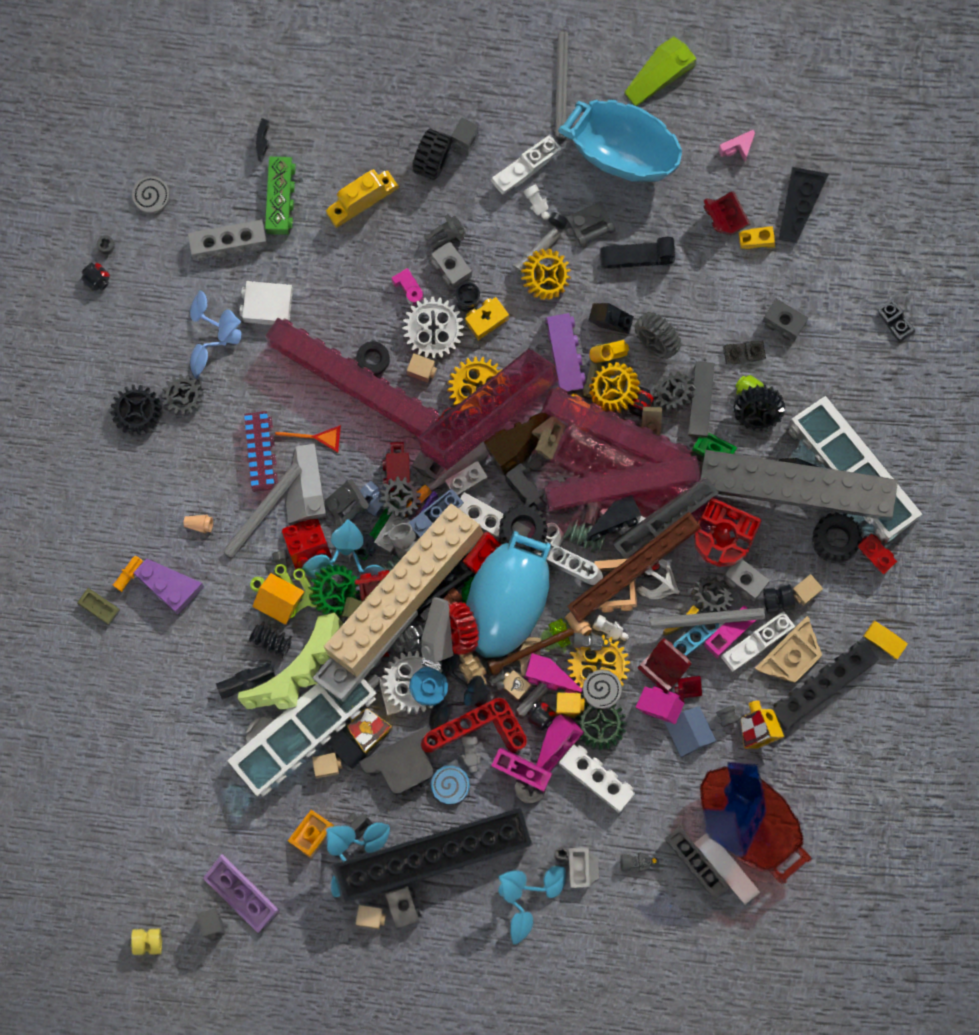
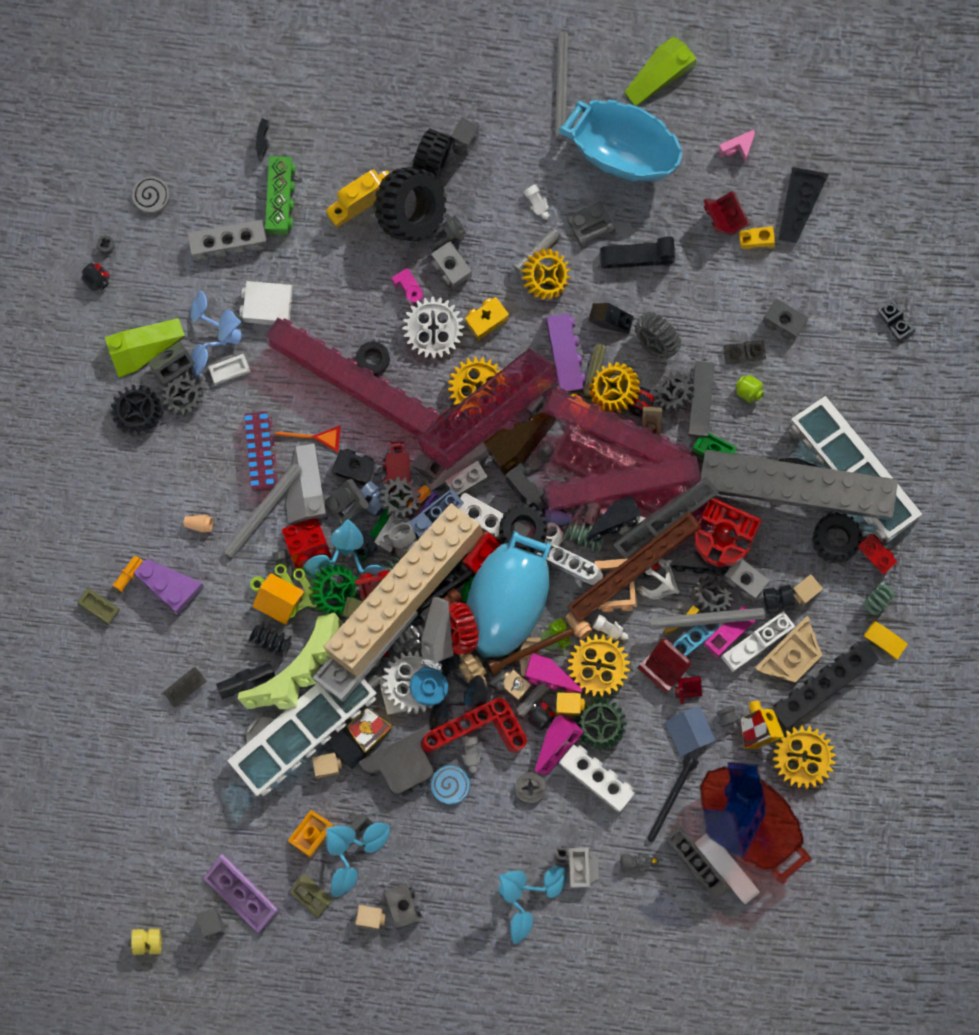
(137, 346): none -> lime wedge
(171, 362): none -> dark grey brick
(184, 686): none -> clear smoke slope
(229, 369): none -> white tile
(311, 895): none -> olive slope
(360, 476): none -> black brick
(392, 198): none -> black tyre
(421, 368): tan brick -> none
(431, 855): black brick -> none
(467, 296): black wheel -> none
(521, 769): dark pink slope -> none
(526, 165): white slope -> none
(536, 406): none -> dark grey tile
(549, 435): dark tan slope -> none
(557, 517): none -> medium blue cone
(558, 220): black tile -> none
(593, 642): dark grey piece -> none
(602, 689): light grey tile -> none
(608, 351): yellow piece -> none
(660, 705): dark pink brick -> none
(689, 765): none -> black piece
(698, 565): none -> black slope
(759, 407): black gear -> none
(801, 774): none -> yellow gear
(879, 599): none -> sand green gear

